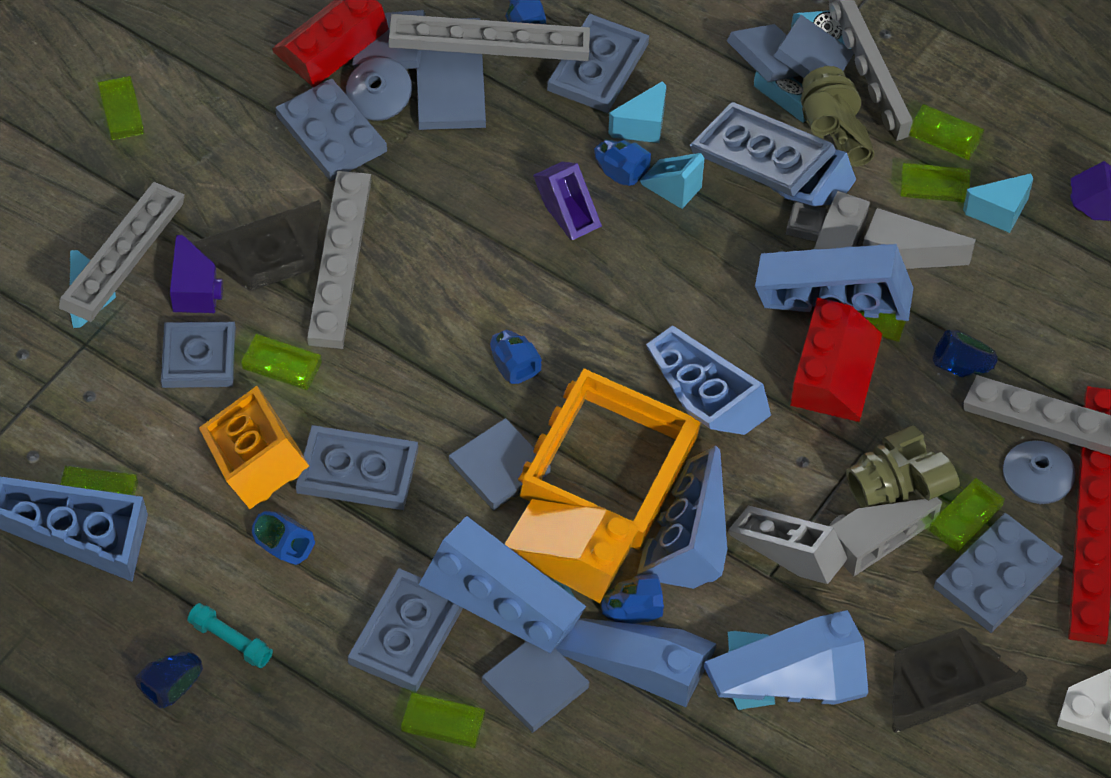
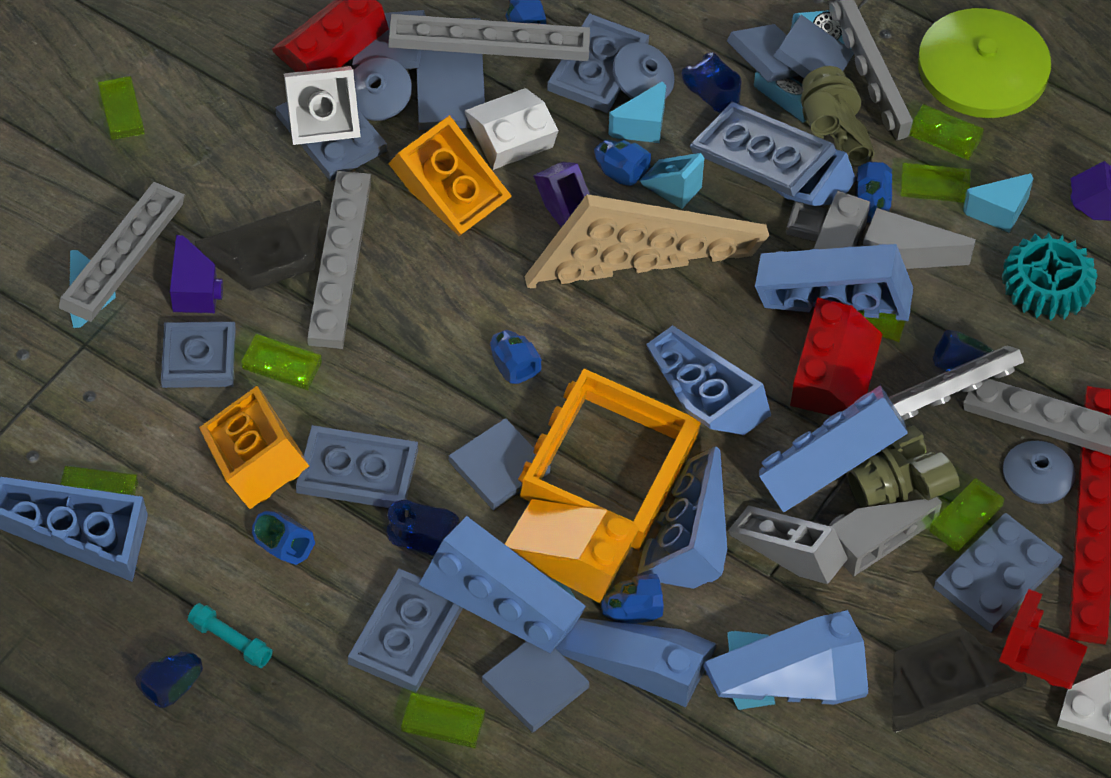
(322, 105): none -> white slope
(422, 528): none -> clear blue piece
(450, 176): none -> light orange slope
(512, 127): none -> white slope
(625, 234): none -> tan wing
(631, 69): none -> sand blue dish
(713, 82): none -> clear blue piece
(832, 449): none -> medium blue wedge
(874, 185): none -> blue rock
(964, 378): none -> light grey plate
(984, 63): none -> lime dish
(1040, 650): none -> red bracket
(1049, 276): none -> teal gear

